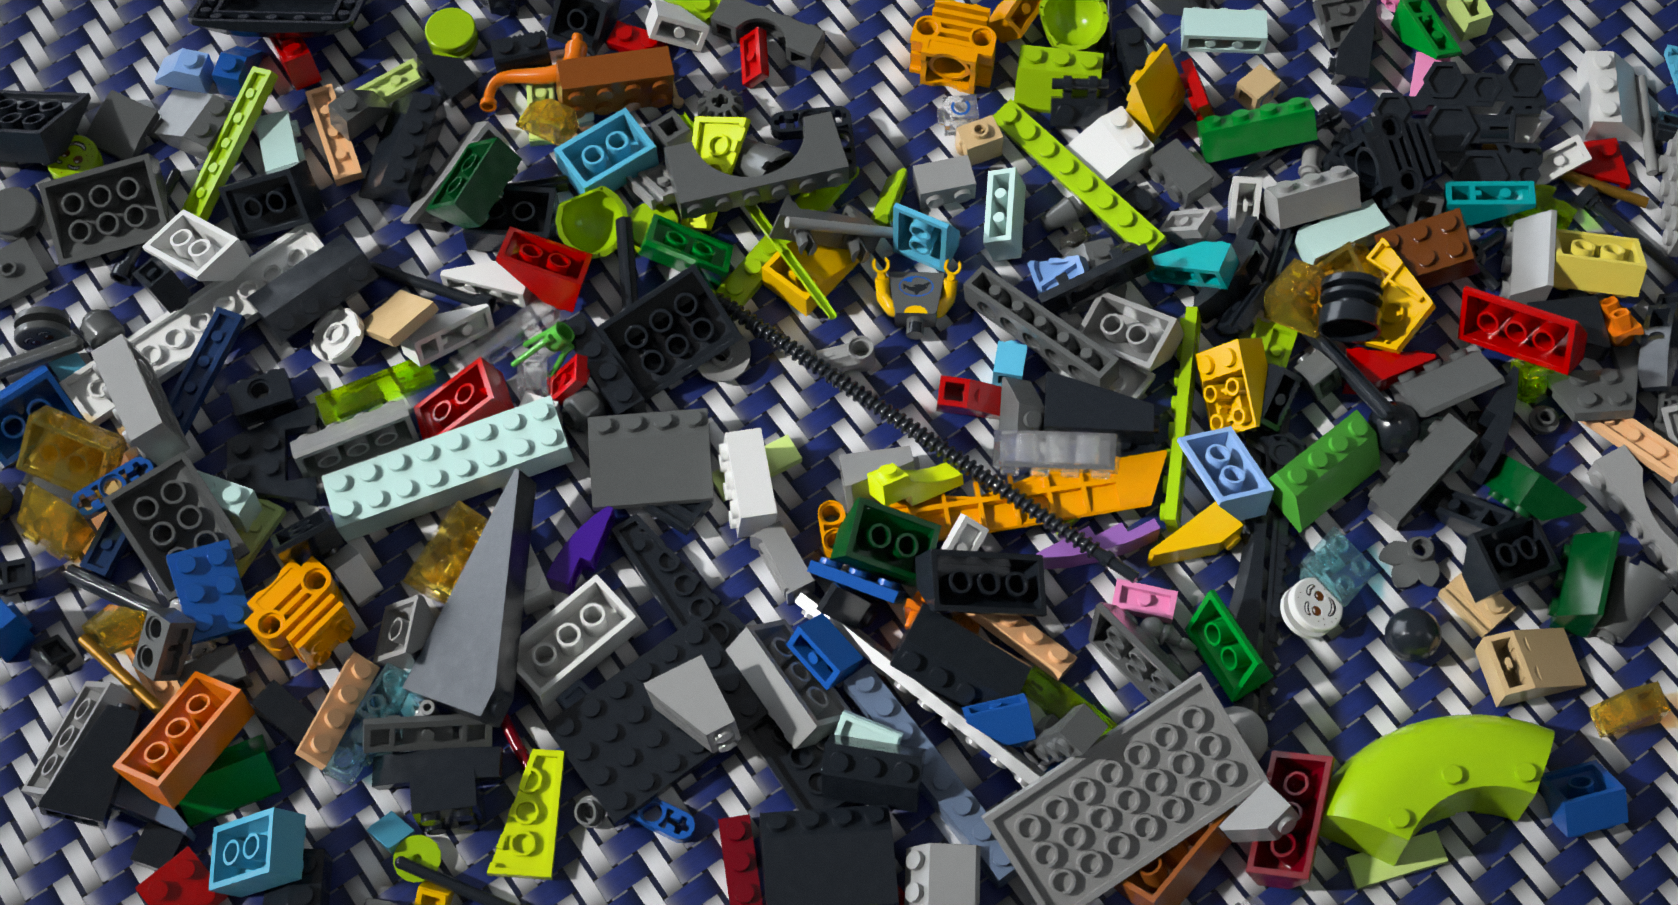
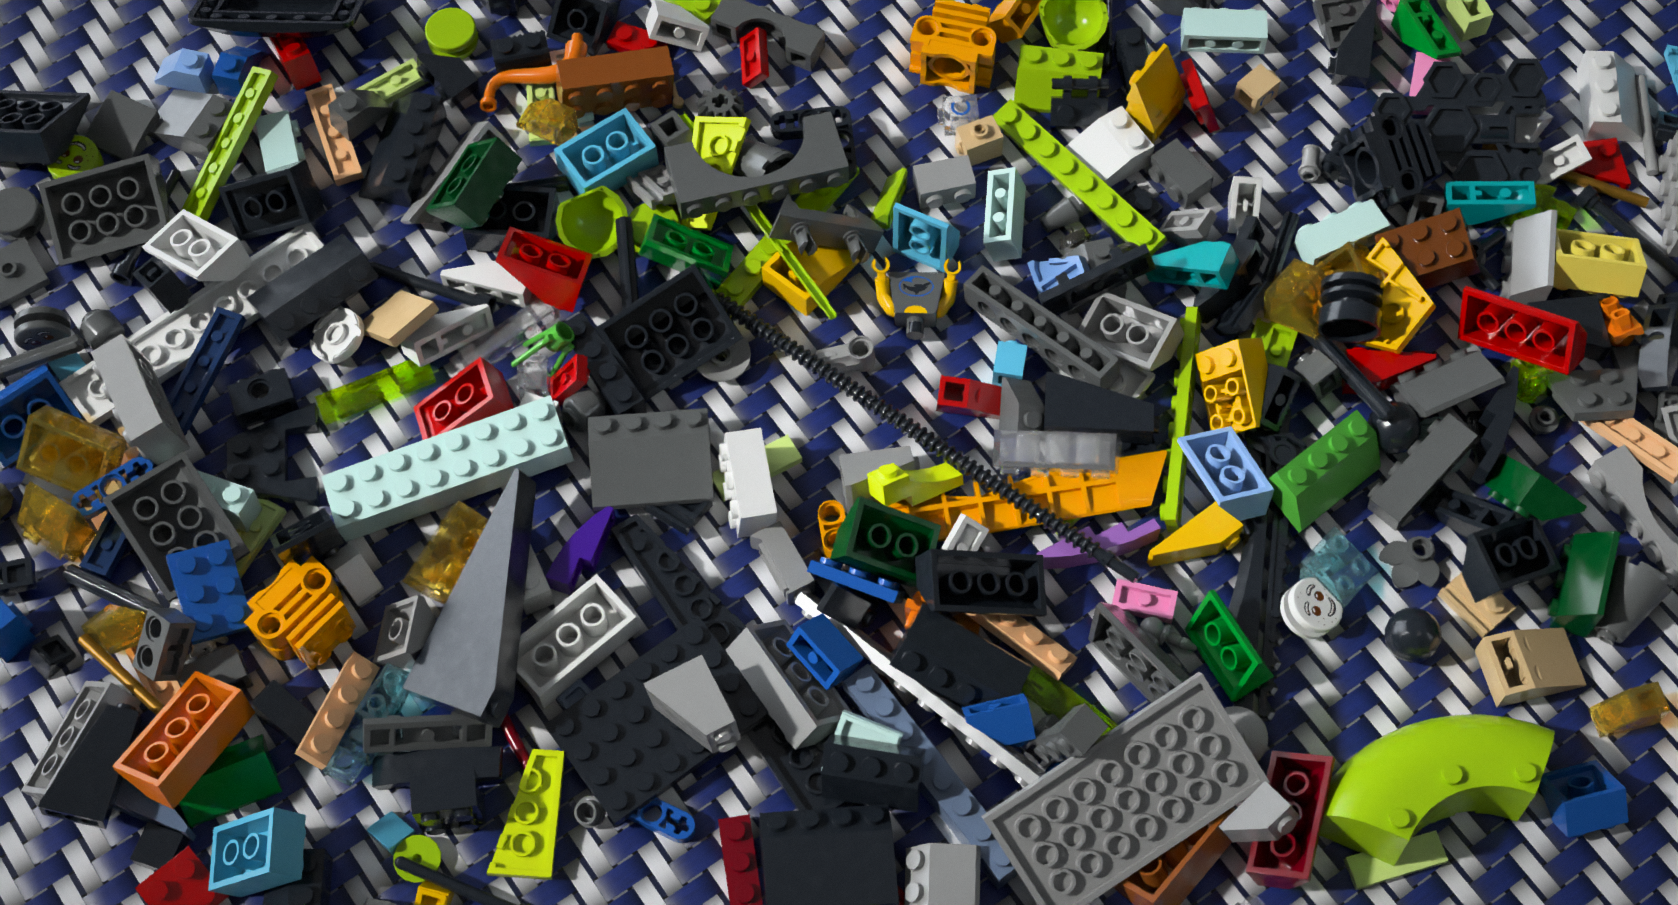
(354, 440): light grey slope -> none
(425, 708): light grey arm -> none
(838, 227): light grey bar -> none
(1257, 129): green brick -> none
(1311, 197): light grey slope -> none
(1327, 118): black piece -> none

